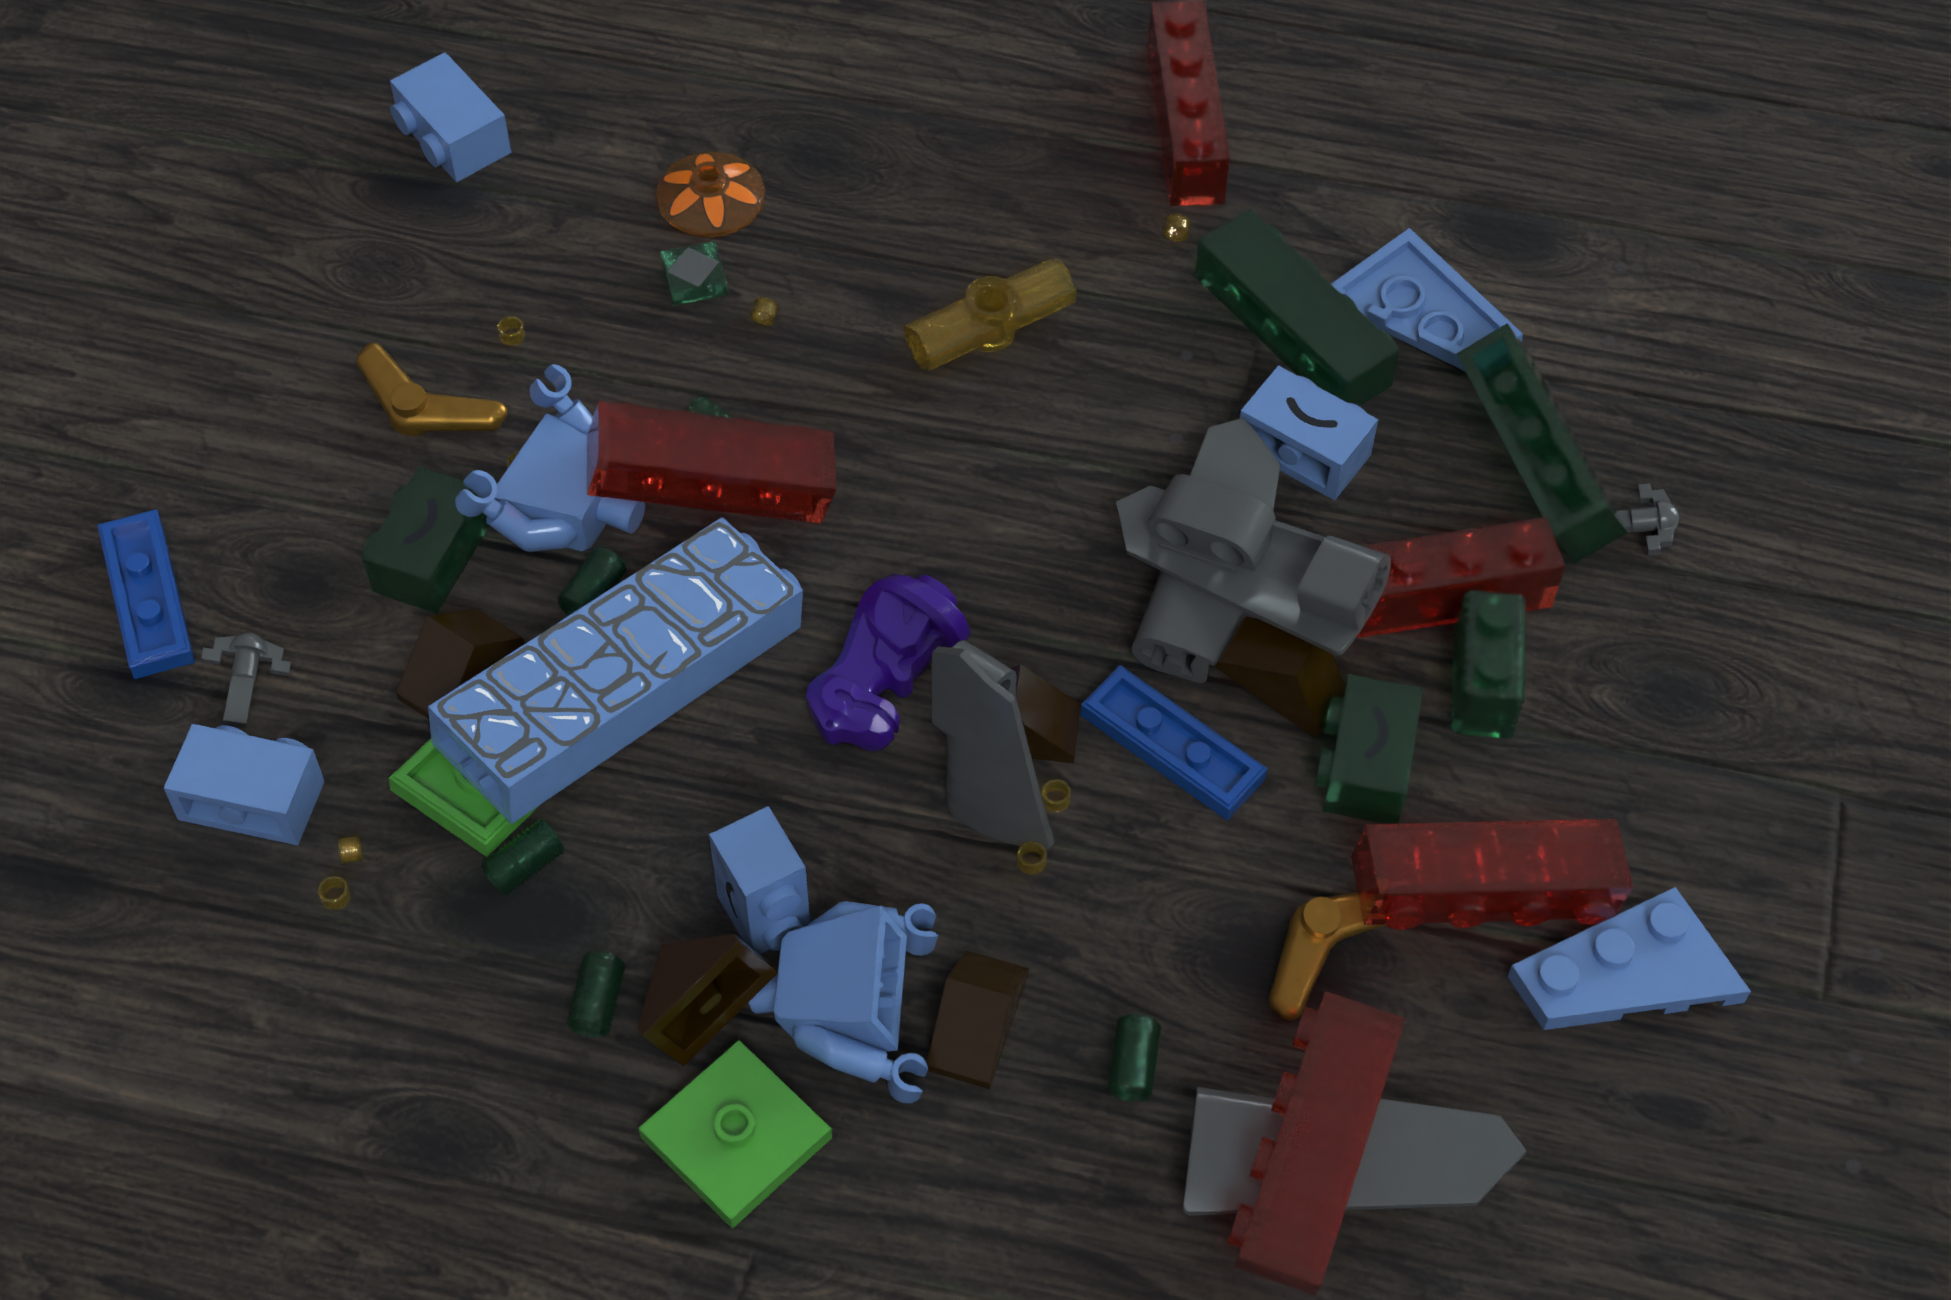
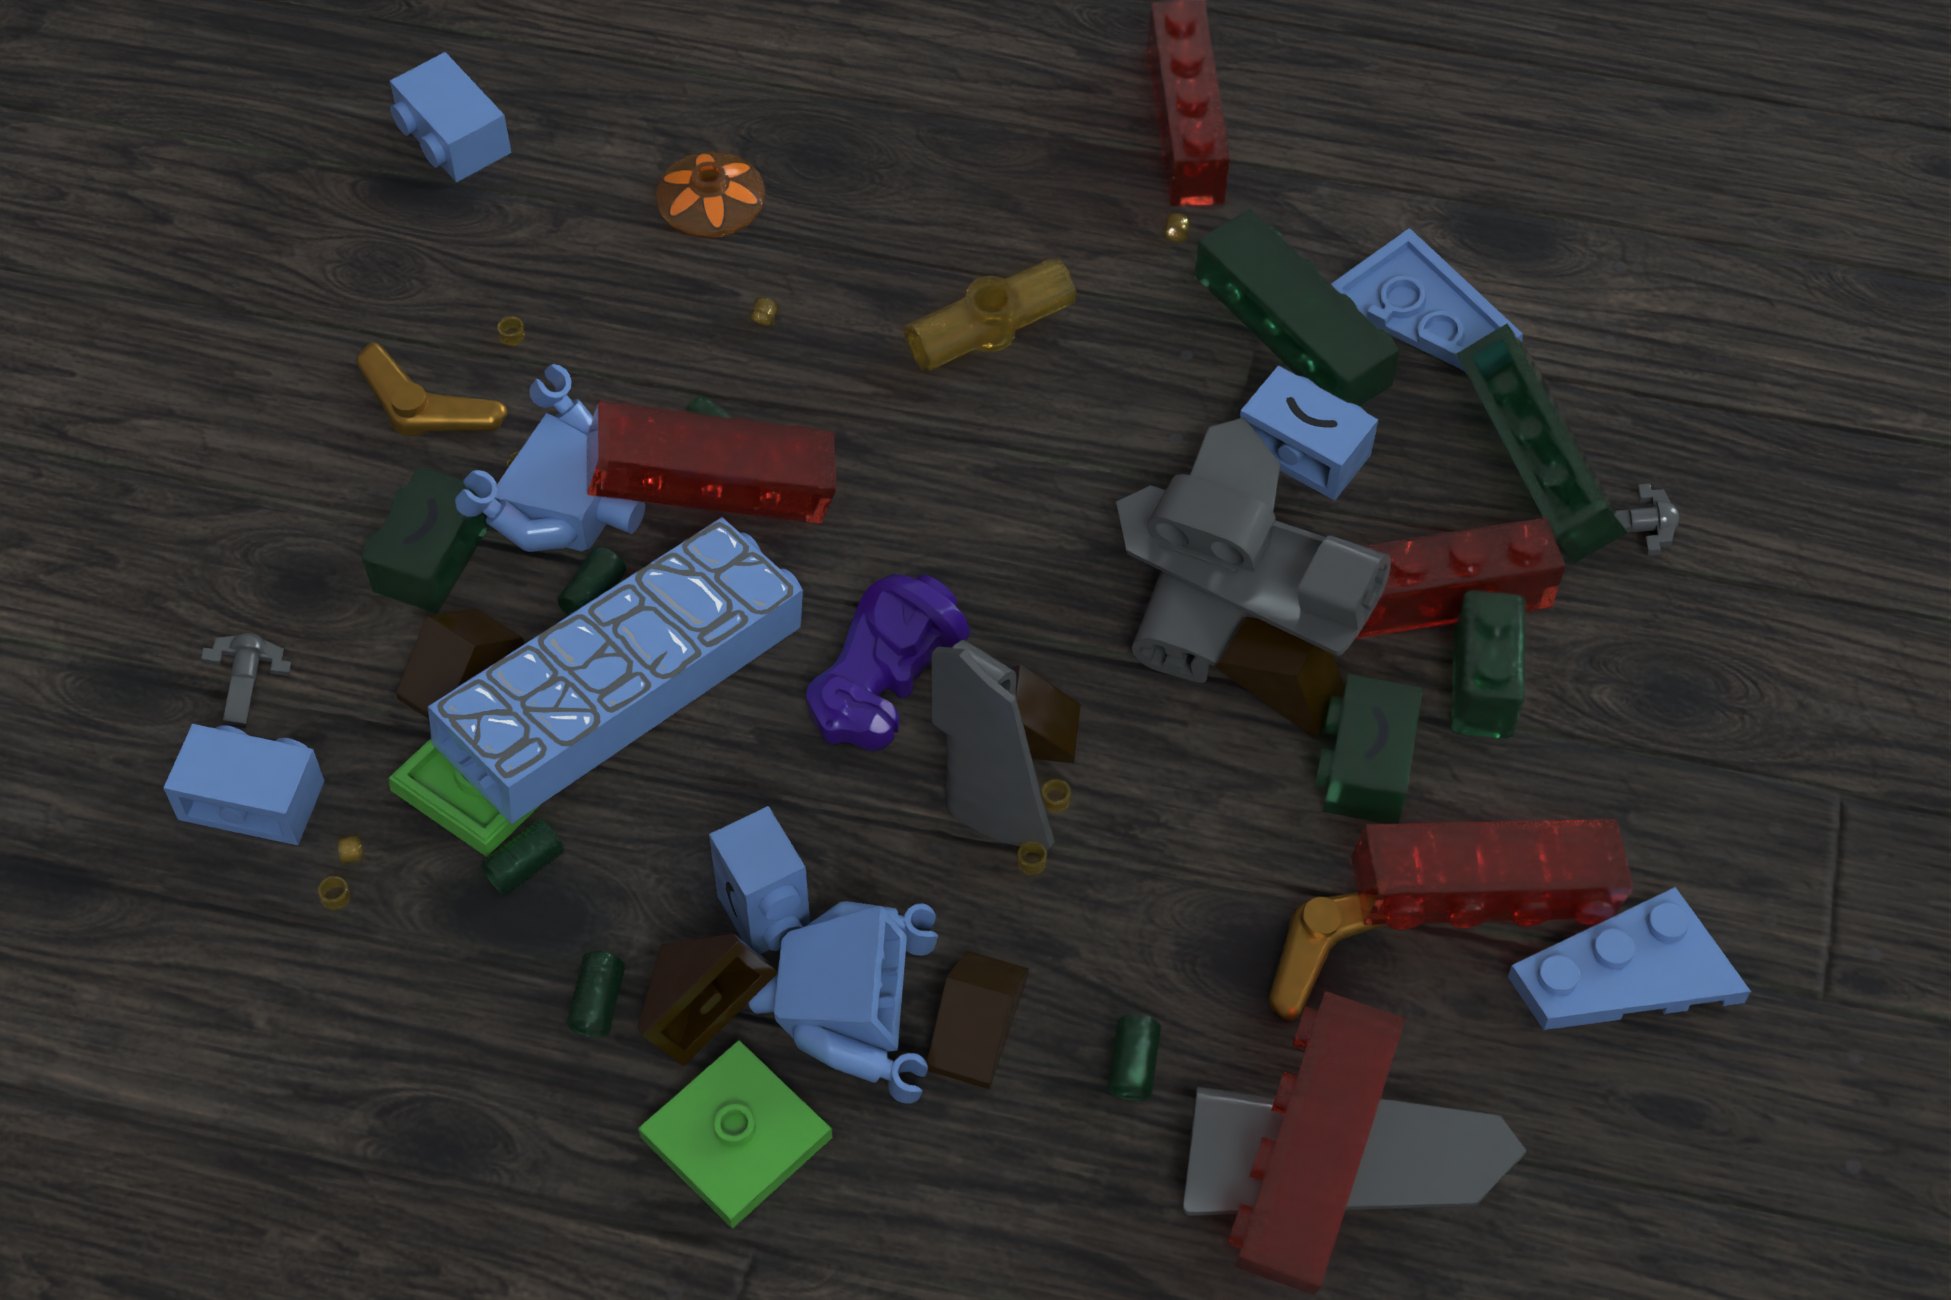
(145, 594): blue tile -> none
(694, 273): clear green tile -> none
(1173, 742): blue tile -> none

